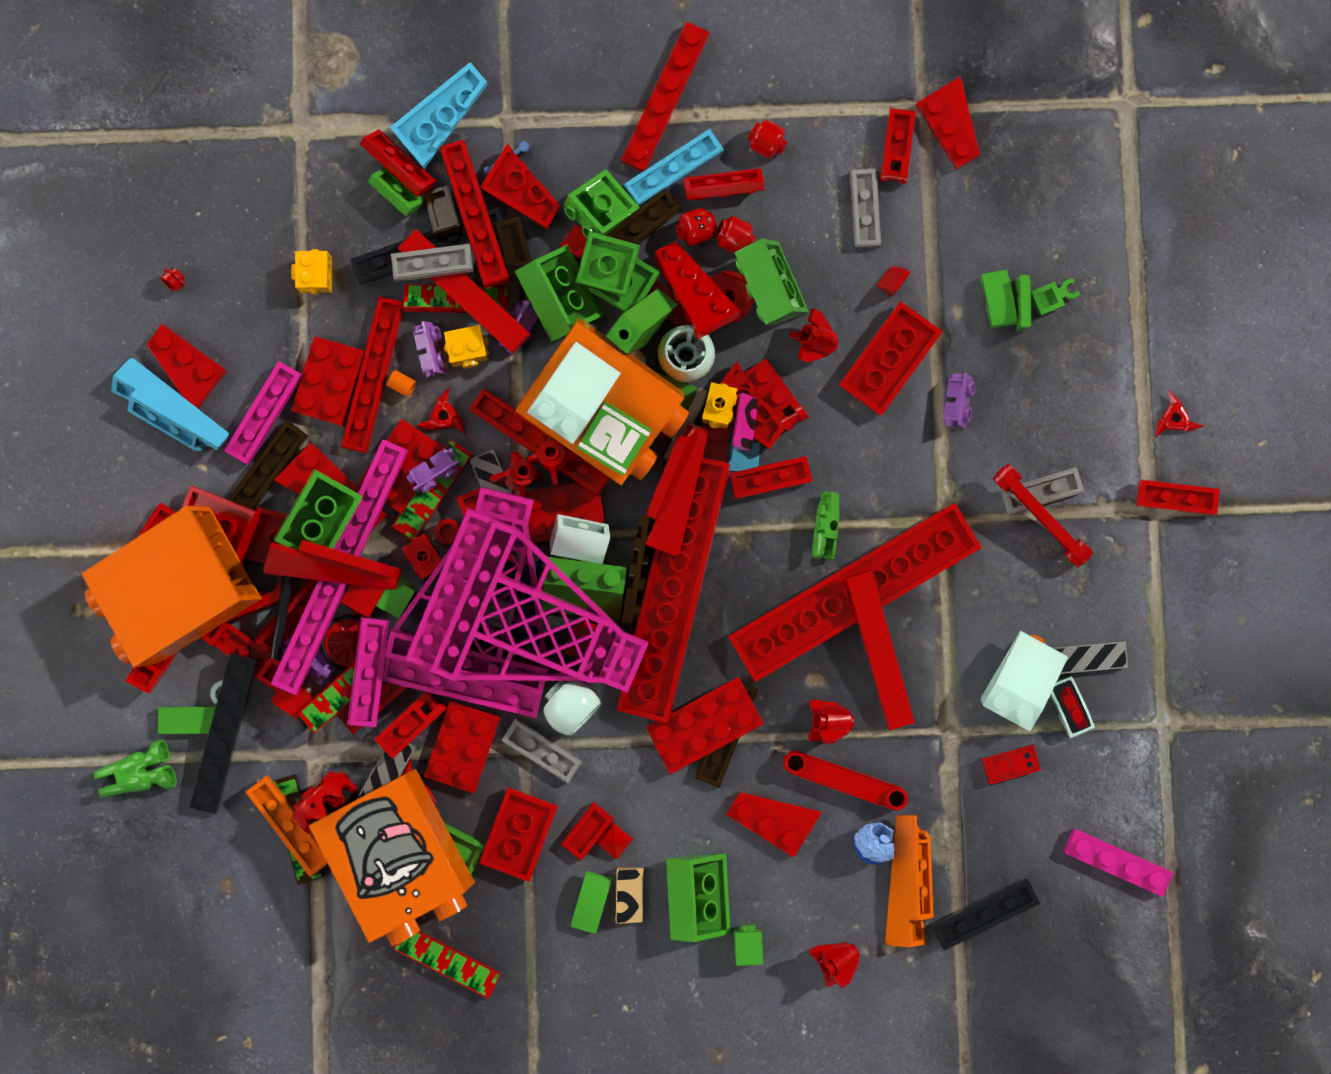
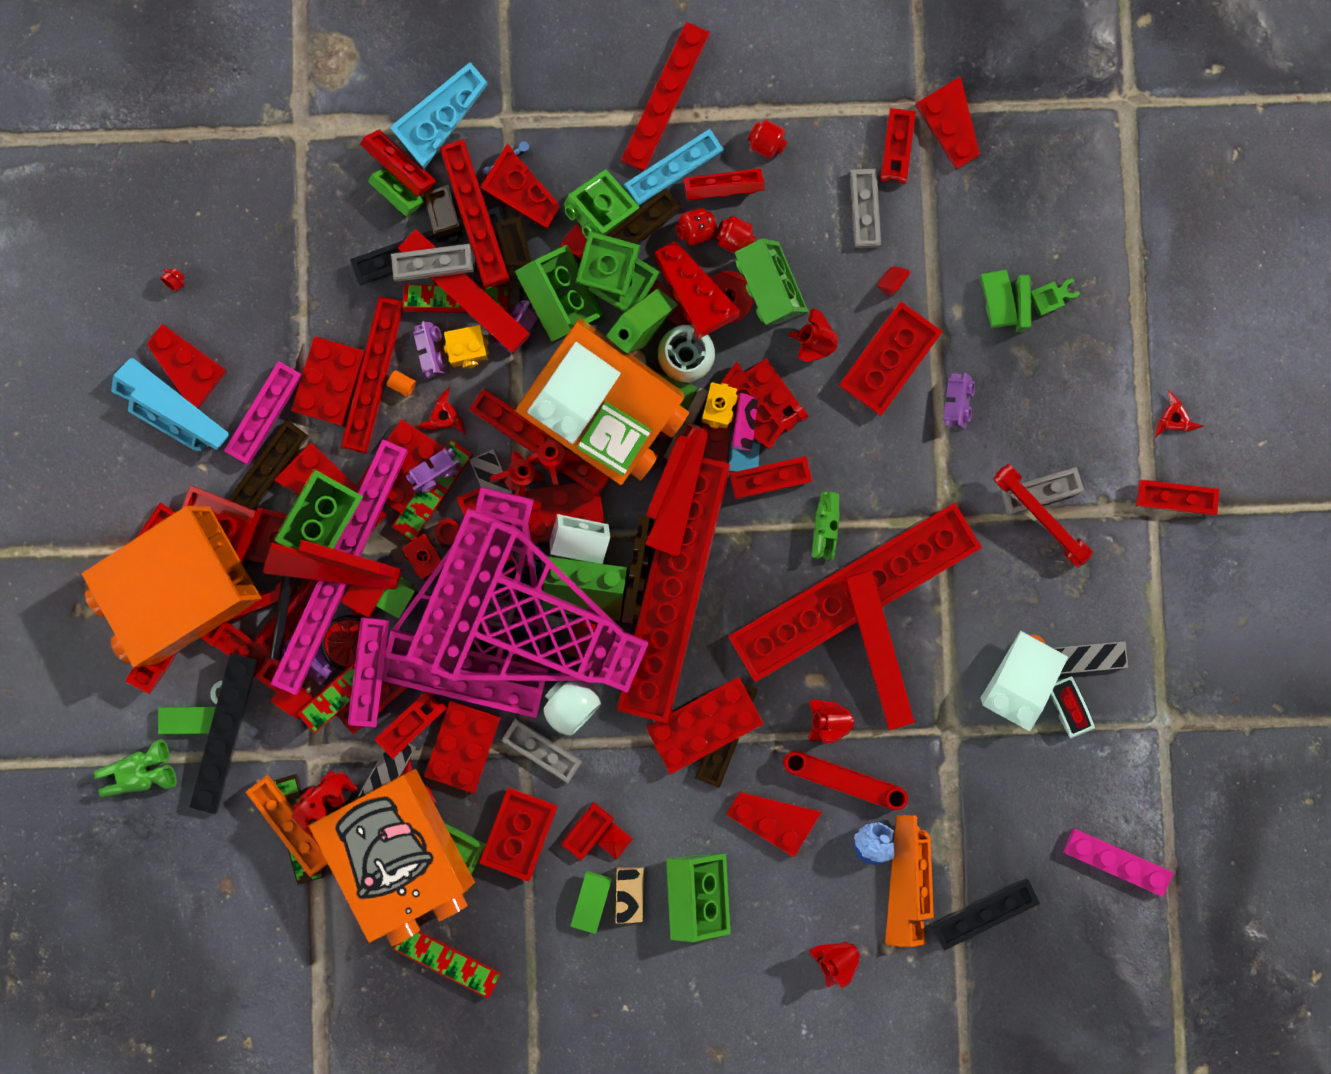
(312, 272): yellow head -> none
(748, 945): bright green brick -> none
(1011, 764): red tile -> none

